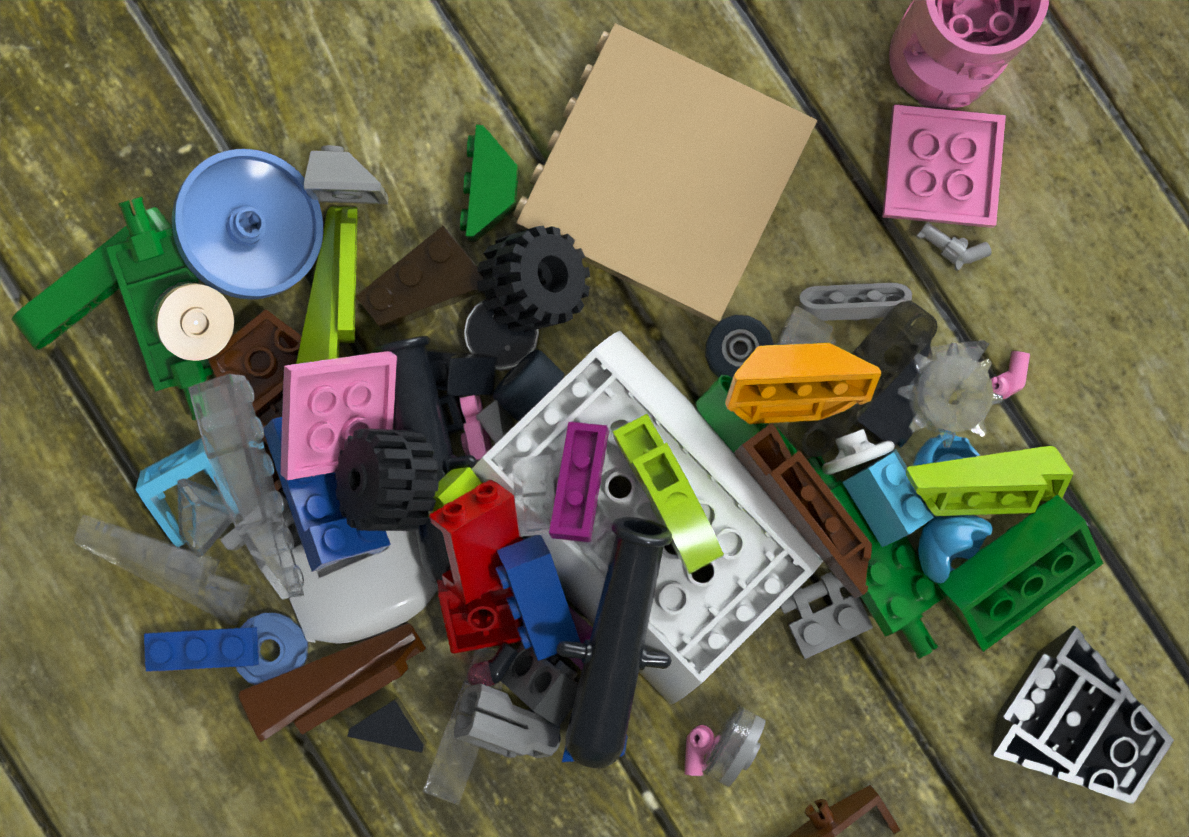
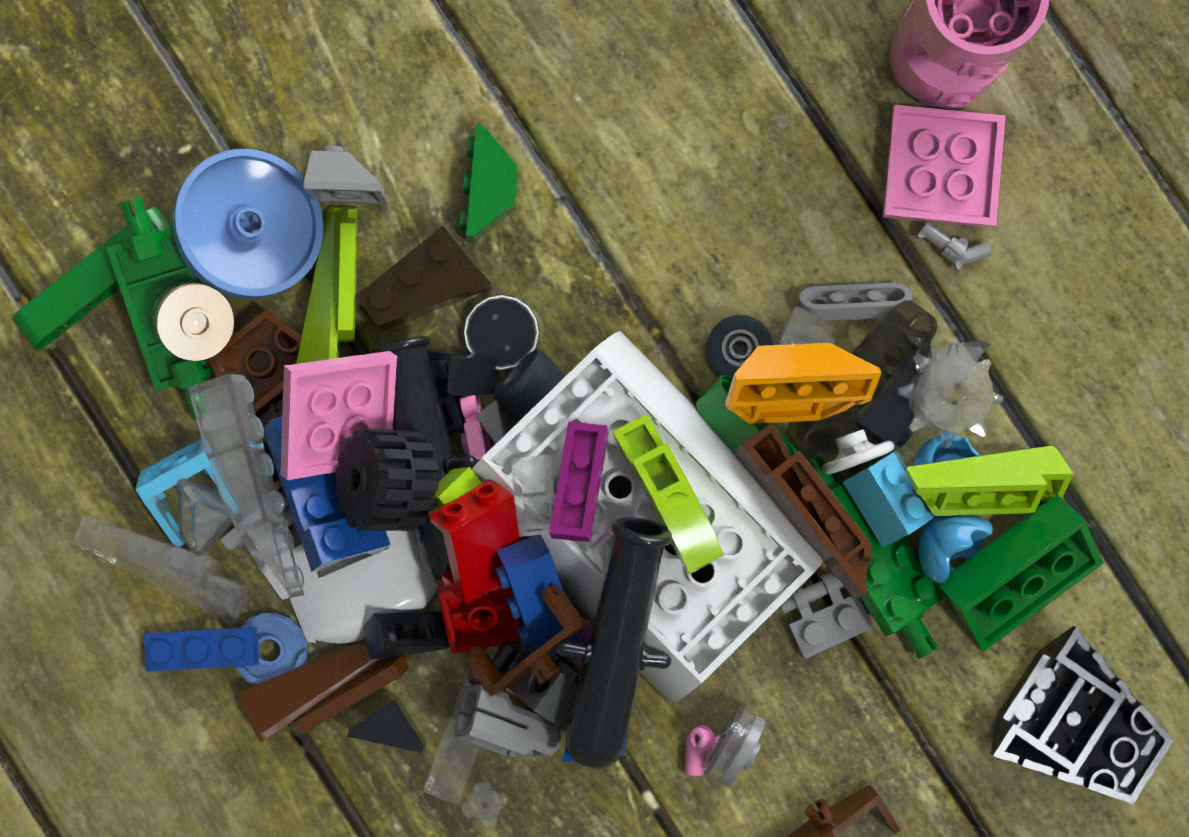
(383, 640): none -> black slope
(474, 806): none -> clear plate
(533, 279): black wheel -> none
(539, 661): none -> reddish brown piece
(666, 172): tan brick -> none
(1013, 379): bright pink arm -> none

